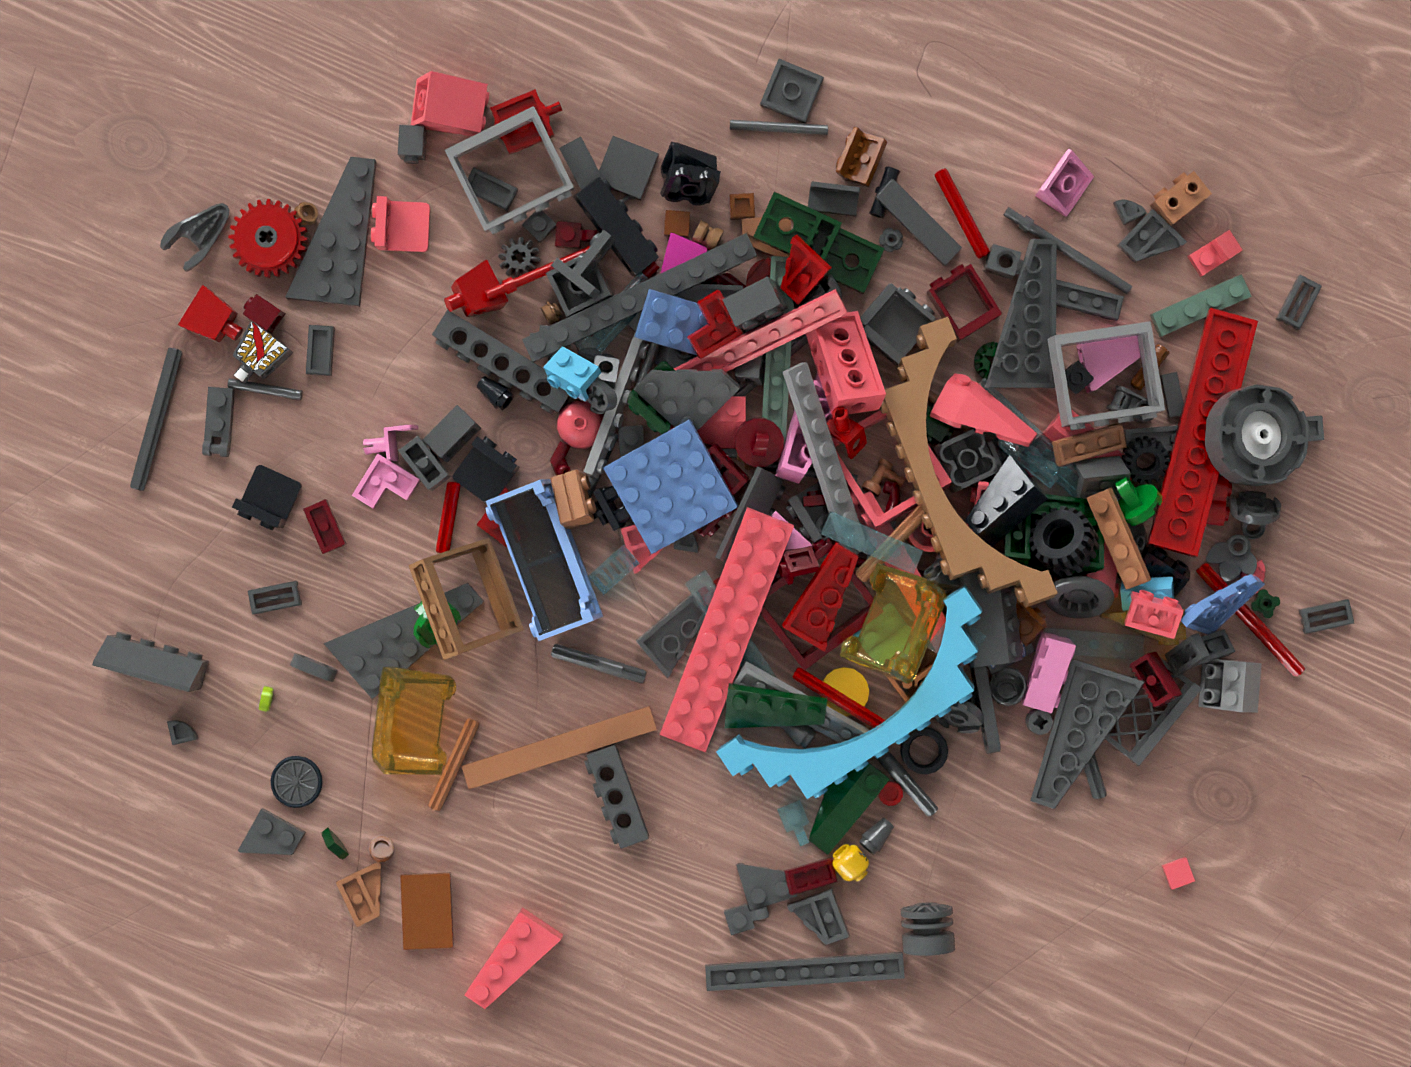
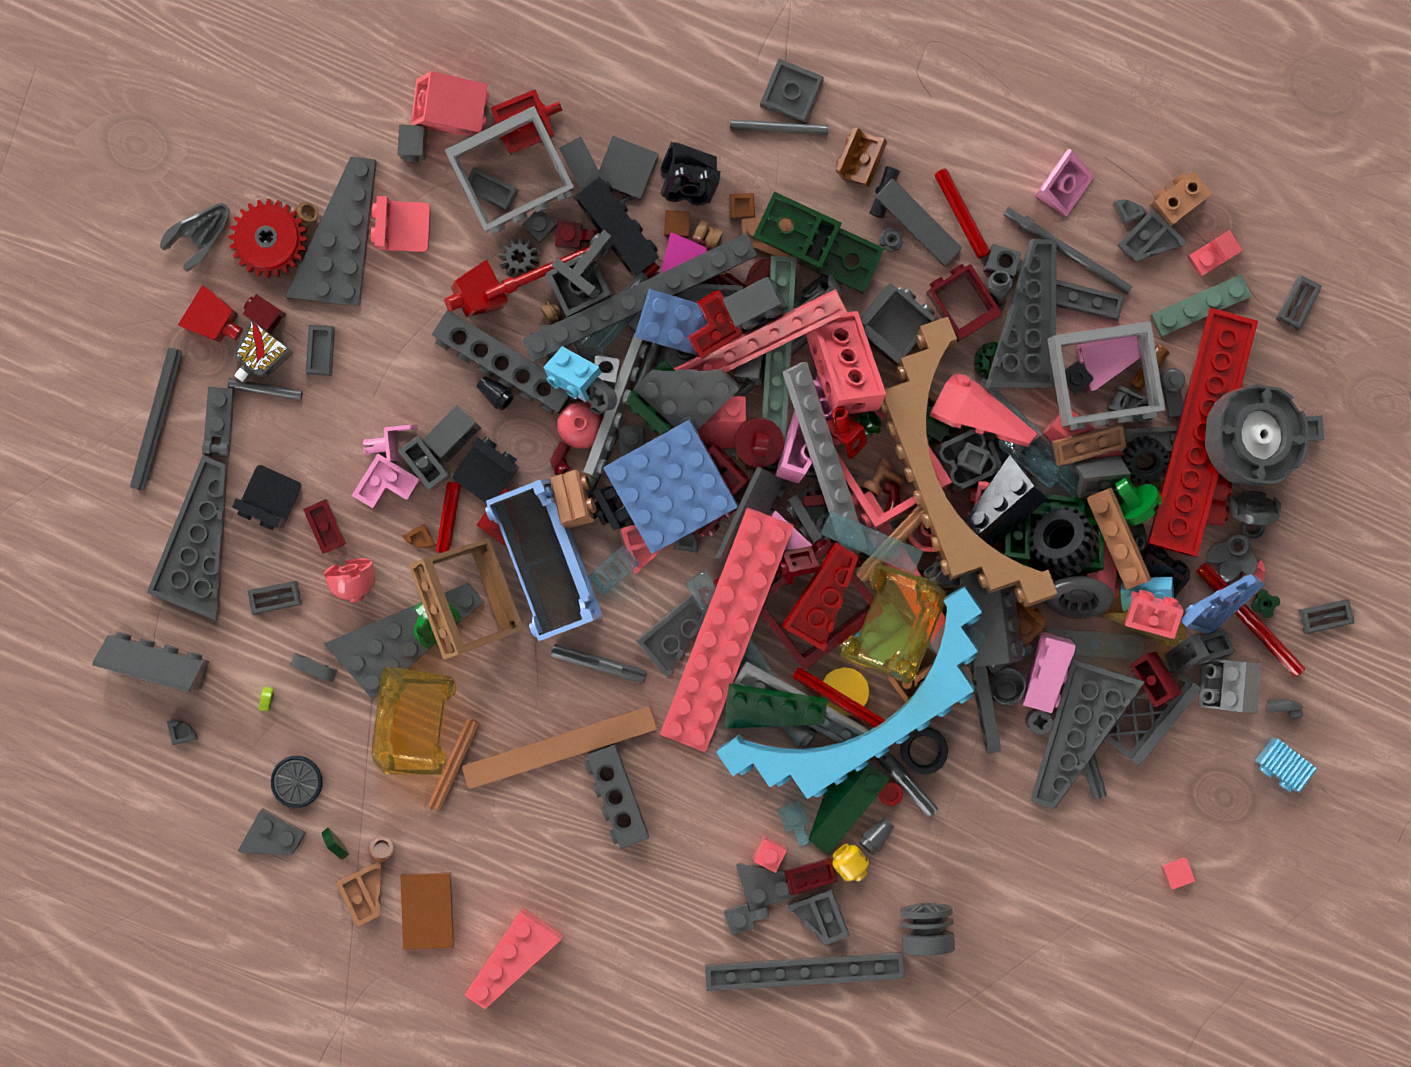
(193, 554): none -> dark grey wing
(352, 580): none -> coral cylinder
(420, 537): none -> dark orange tile
(769, 854): none -> coral brick
(803, 270): red wing -> none
(833, 198): dark grey panel -> none
(870, 422): none -> dark green plate
(963, 716): dark grey tile -> none
(973, 458): none -> dark grey tile
(999, 286): none -> dark grey cone
(1172, 380): none -> dark grey piece
(1286, 765): none -> medium azure brick
(1295, 708): none -> dark grey arm

